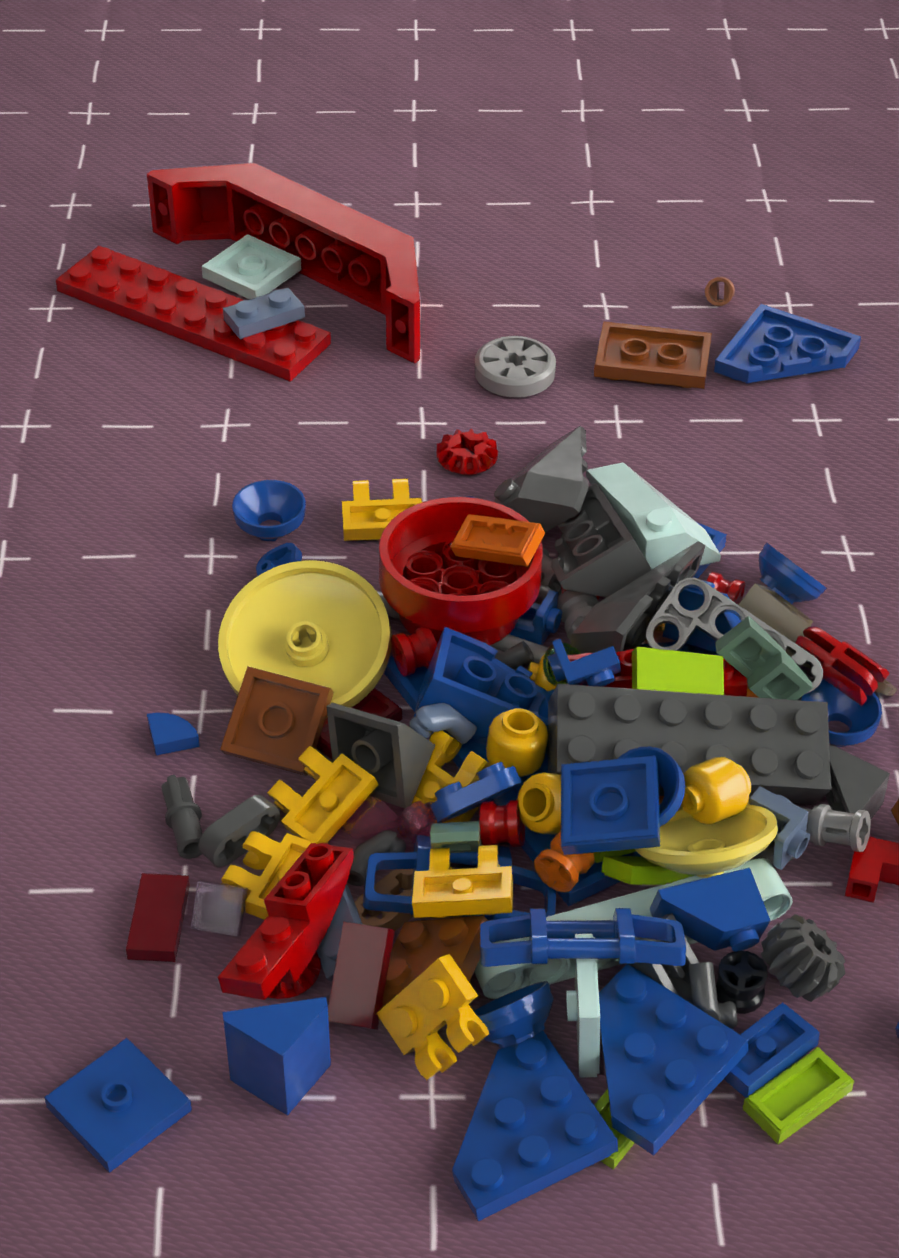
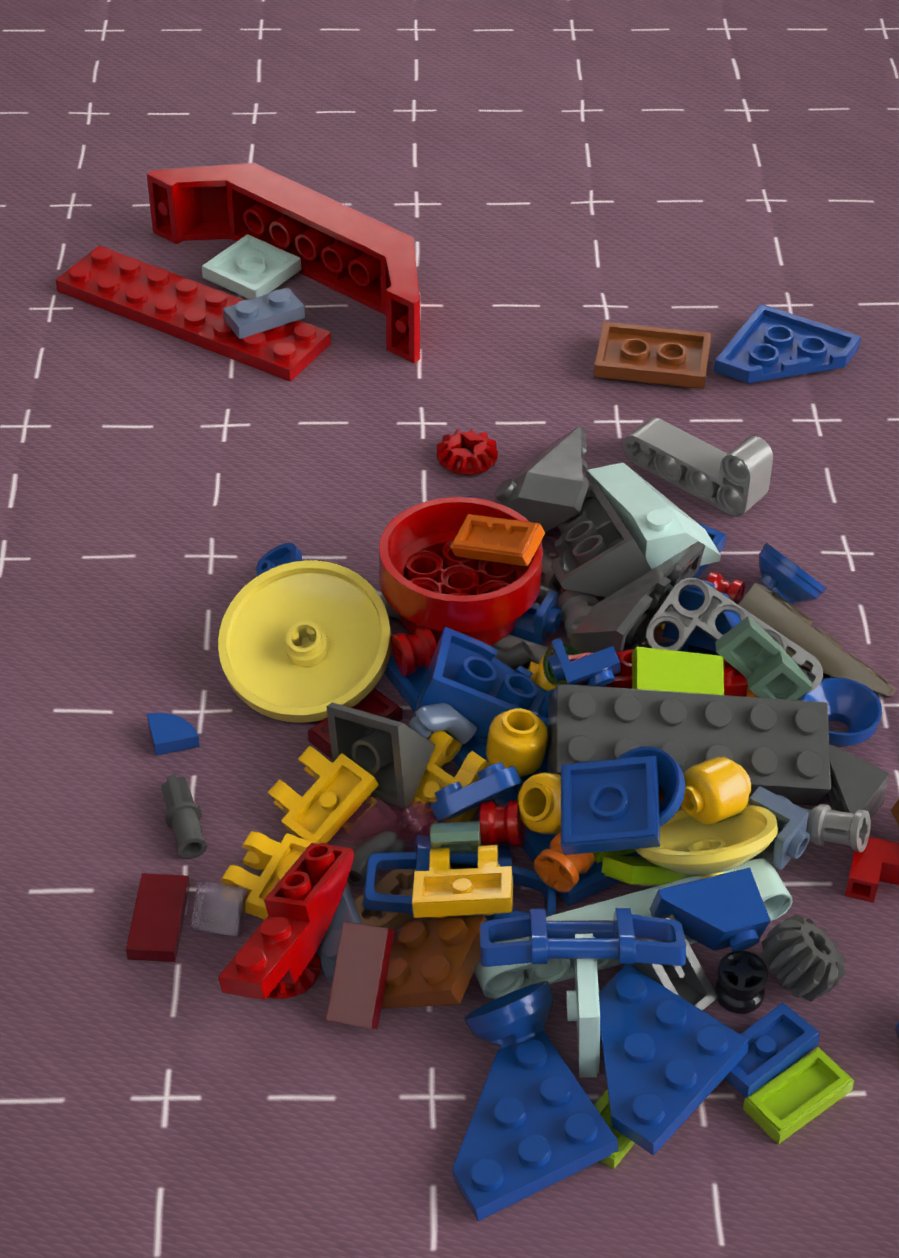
(118, 1104): blue plate -> none
(225, 837): dark grey beam -> none
(269, 501): blue piece -> none
(276, 719): dark orange plate -> none
(278, 1049): blue slope -> none
(368, 518): yellow plate -> none
(424, 1006): yellow plate -> none
(515, 366): light grey wheel -> none
(705, 996): dark grey arm -> none
(712, 291): nougat hinge -> none
(720, 478): none -> light grey beam
(843, 664): red arm -> none

